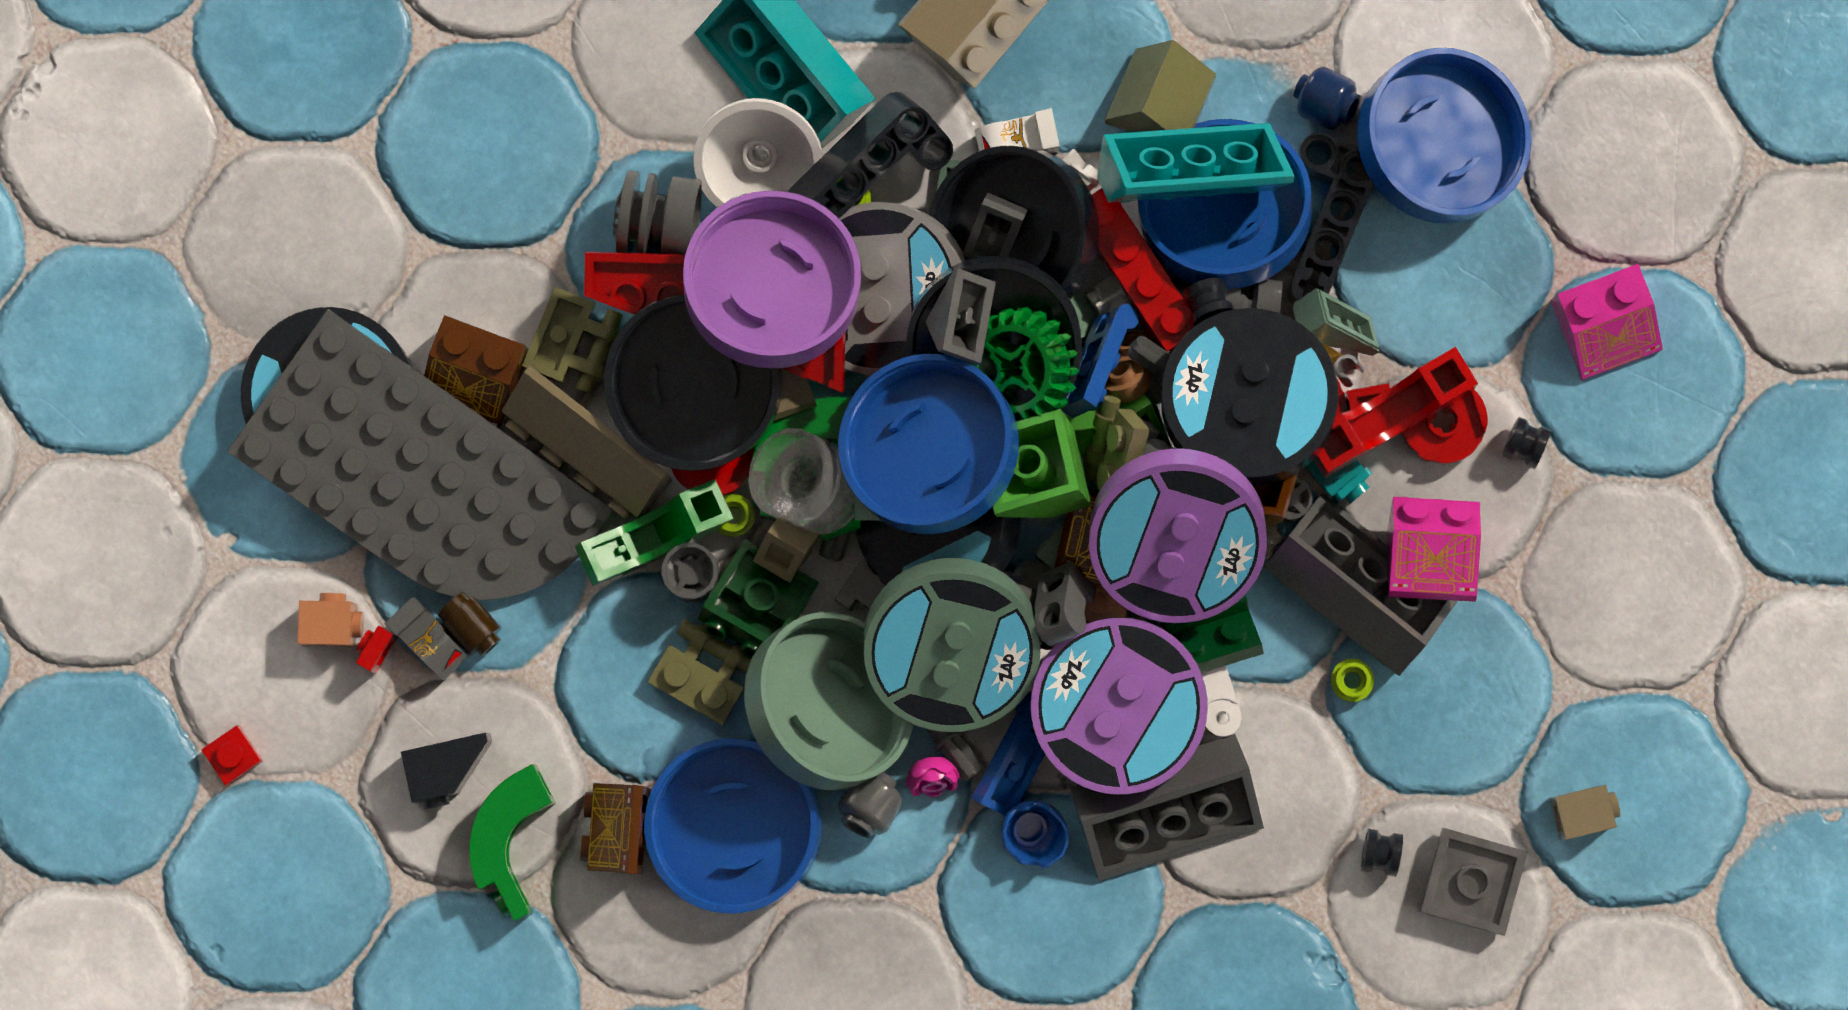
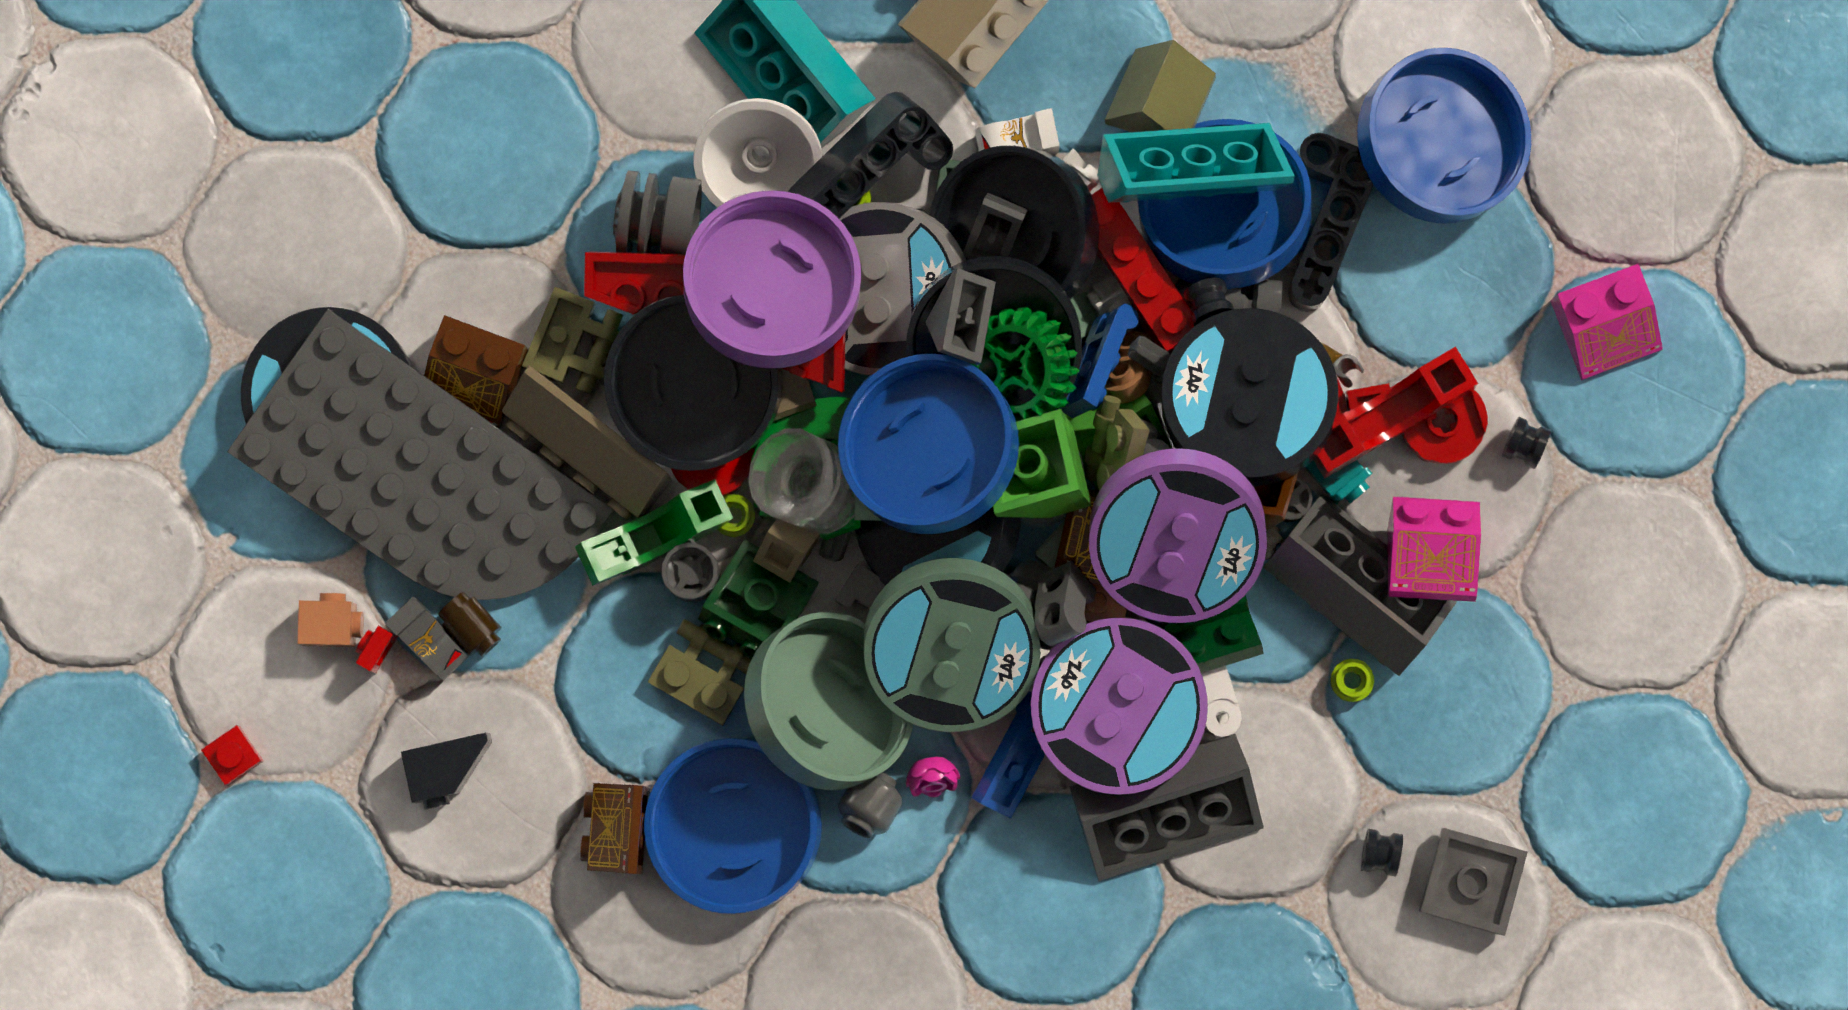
(493, 830): green arch -> none
(957, 752): dark grey axle -> none
(1035, 833): blue hair -> none
(1327, 98): dark blue head -> none
(1334, 321): sand green slope -> none
(1585, 812): dark tan brick -> none

